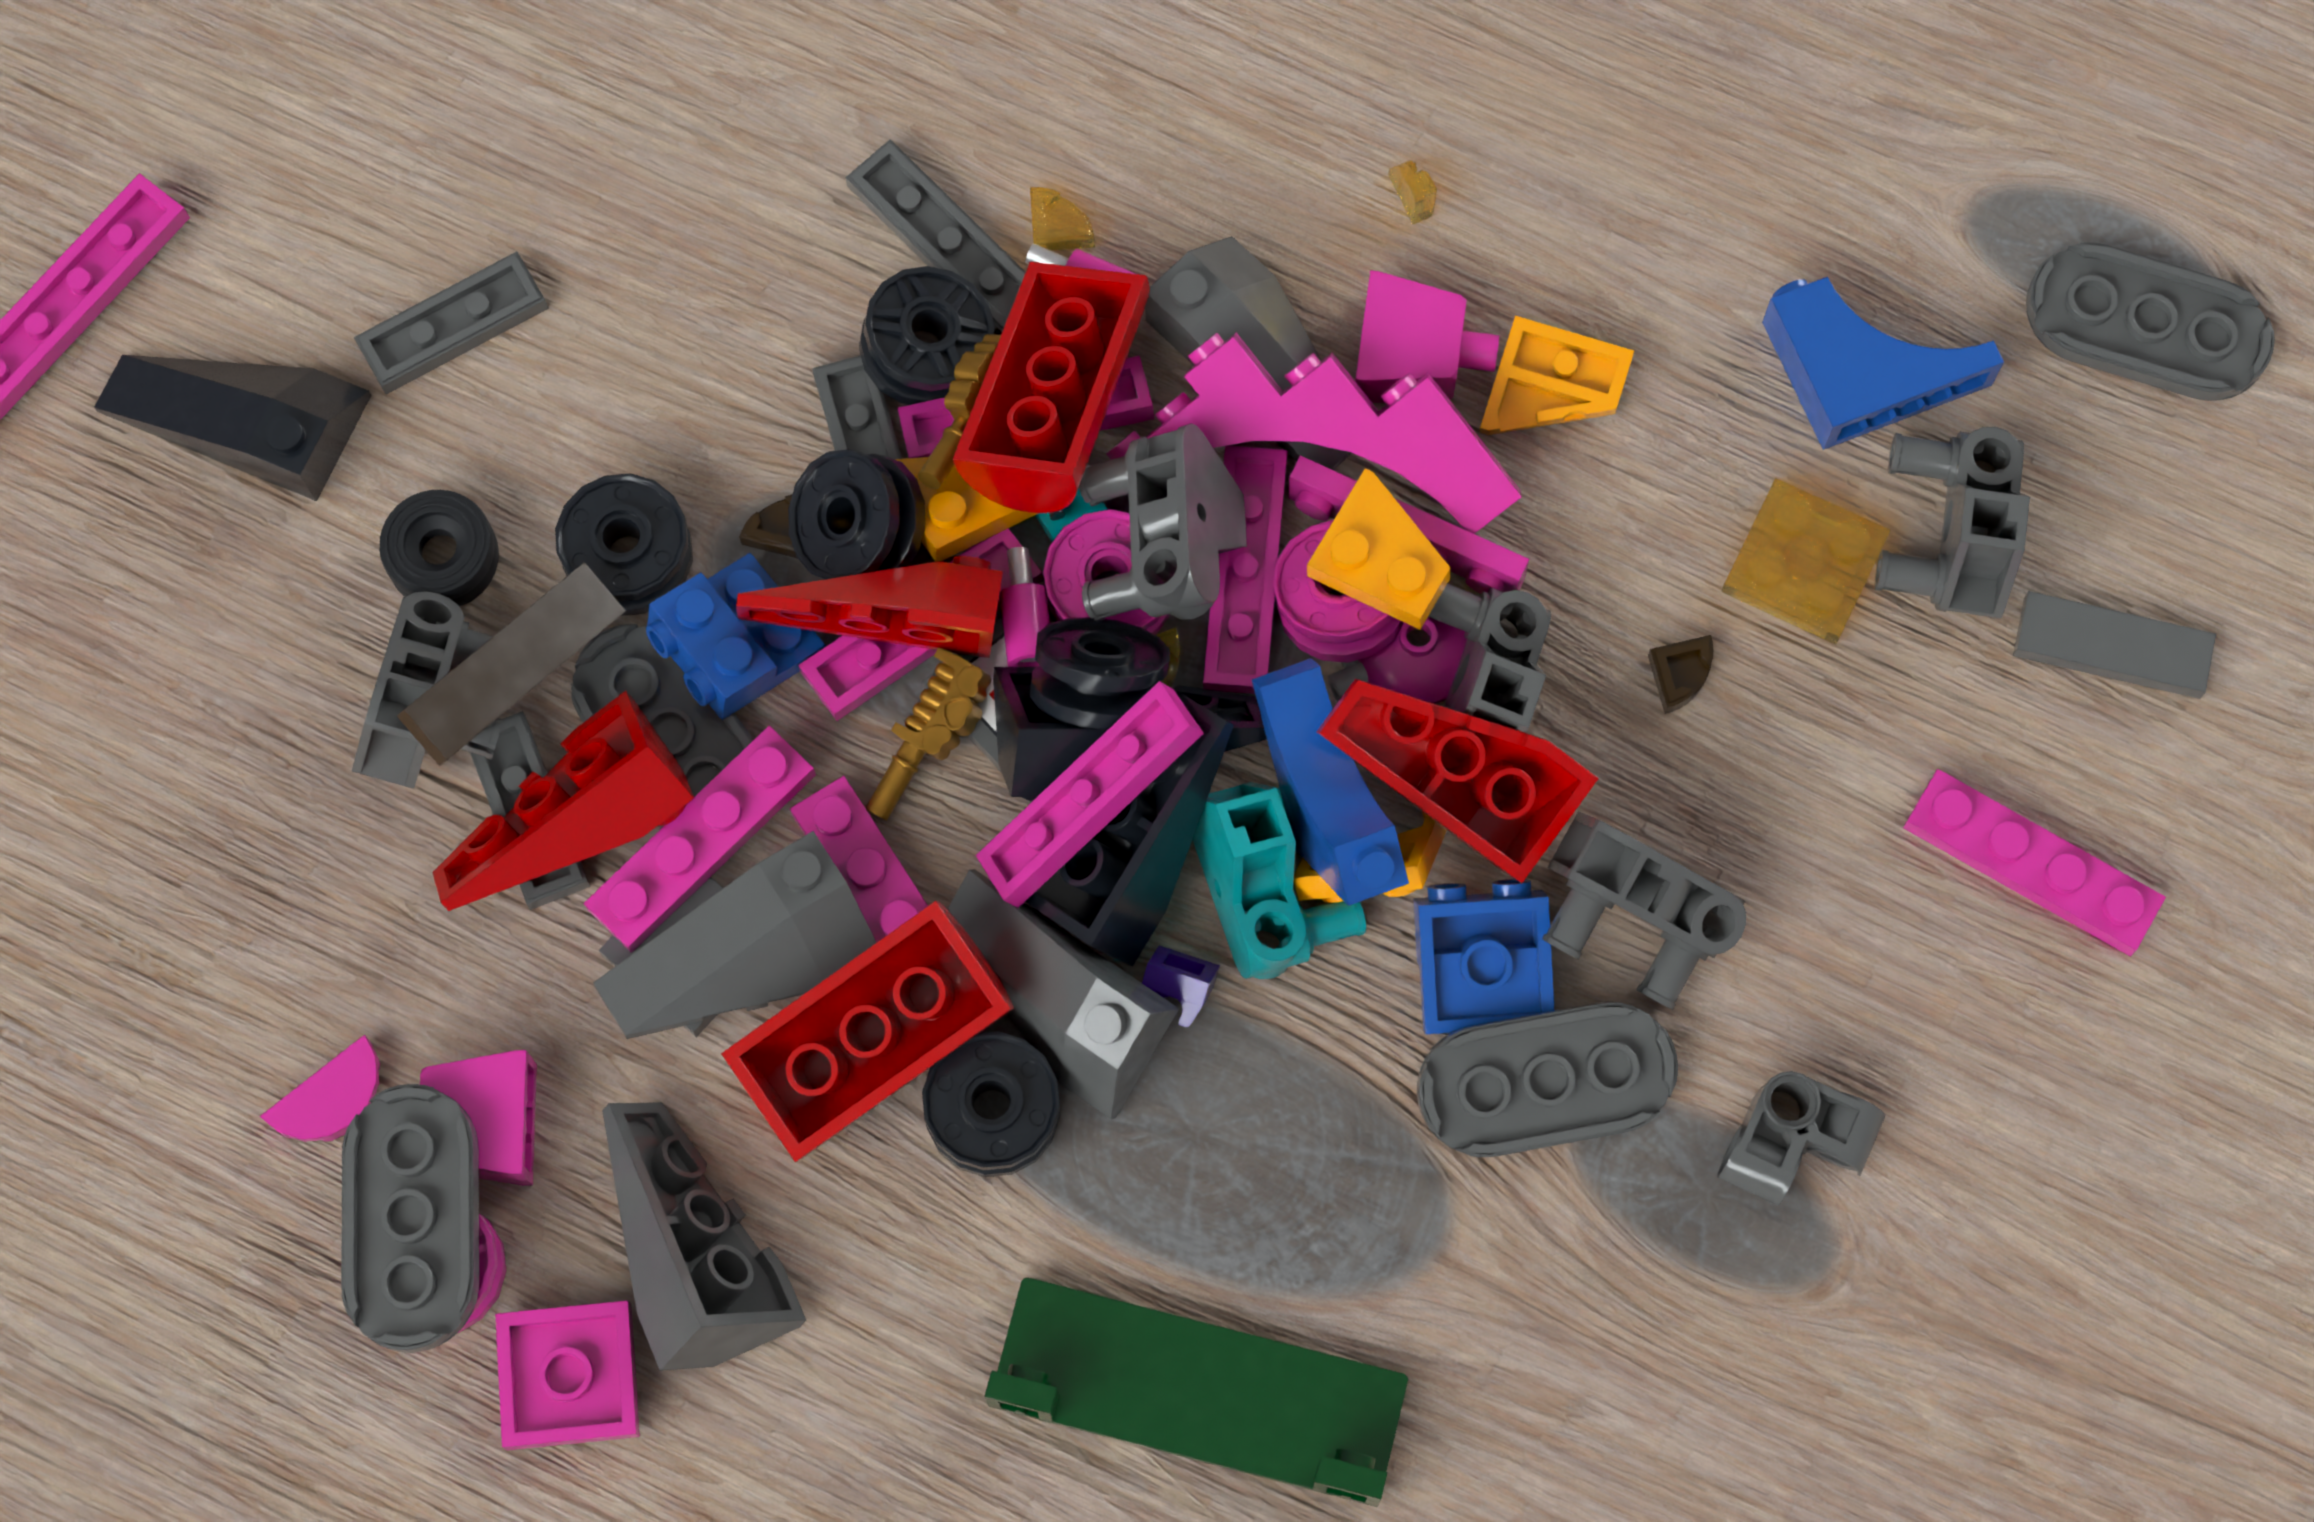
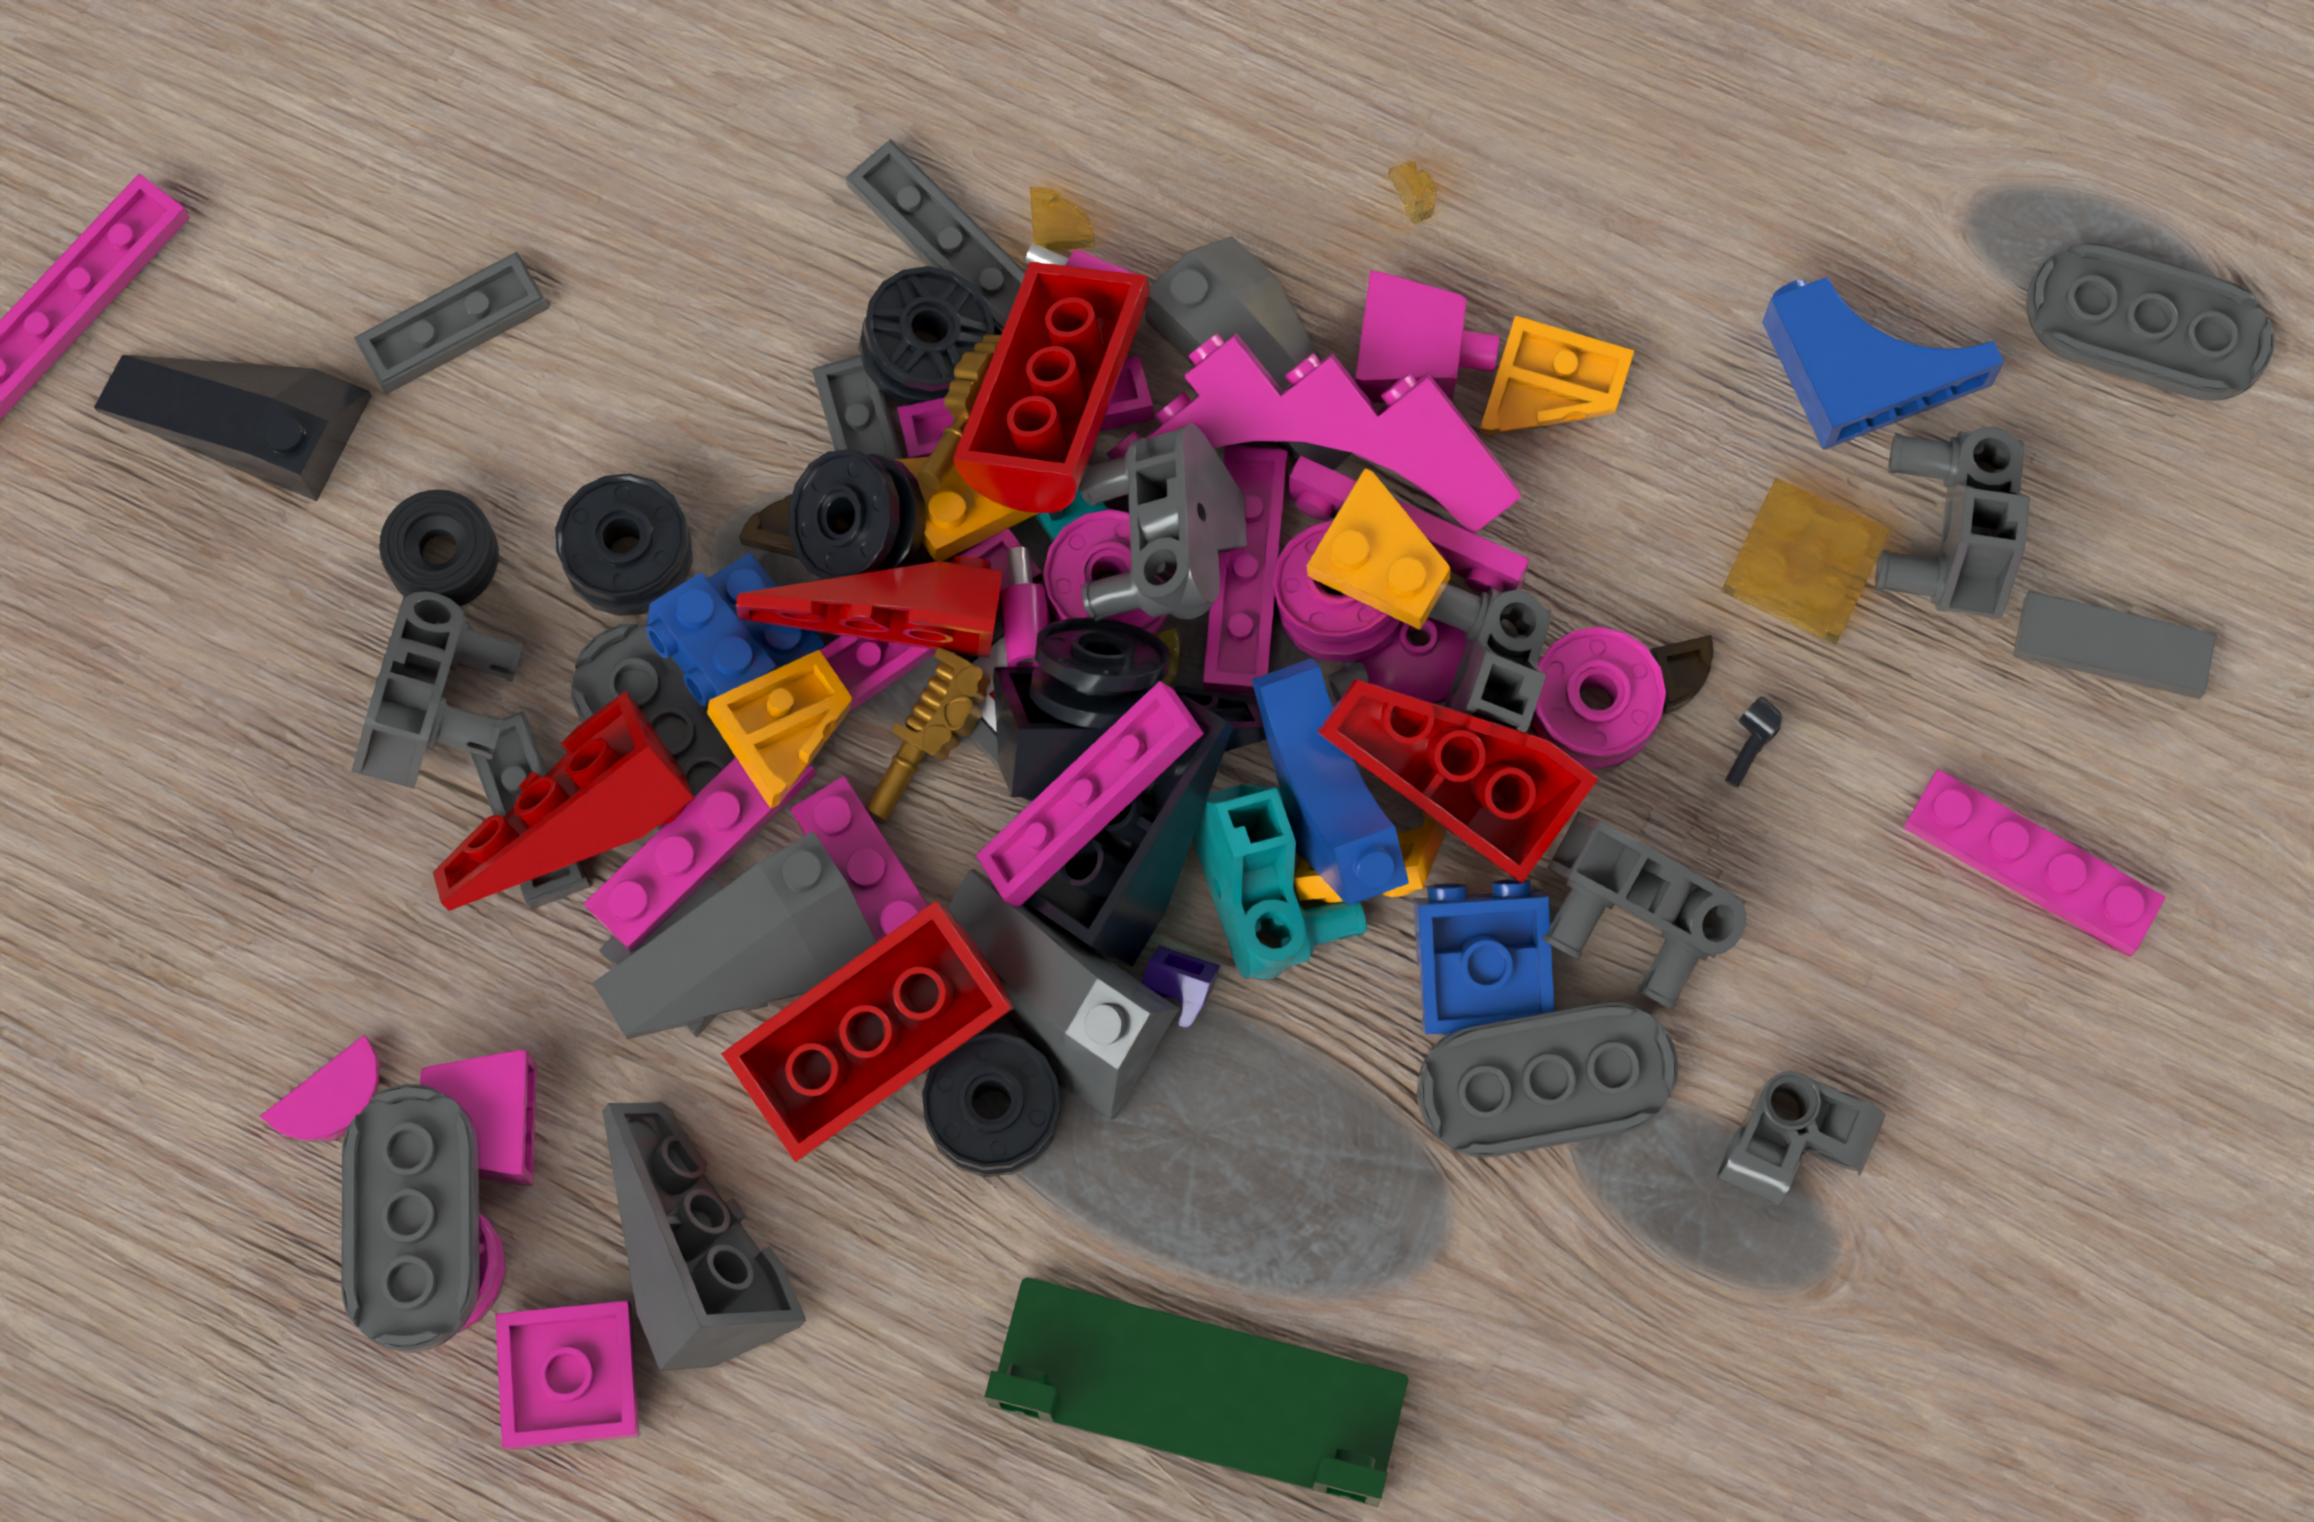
(511, 664): dark brown tile -> none
(781, 721): none -> light orange wing
(1617, 666): none -> dark pink wheel
(1763, 723): none -> black hand

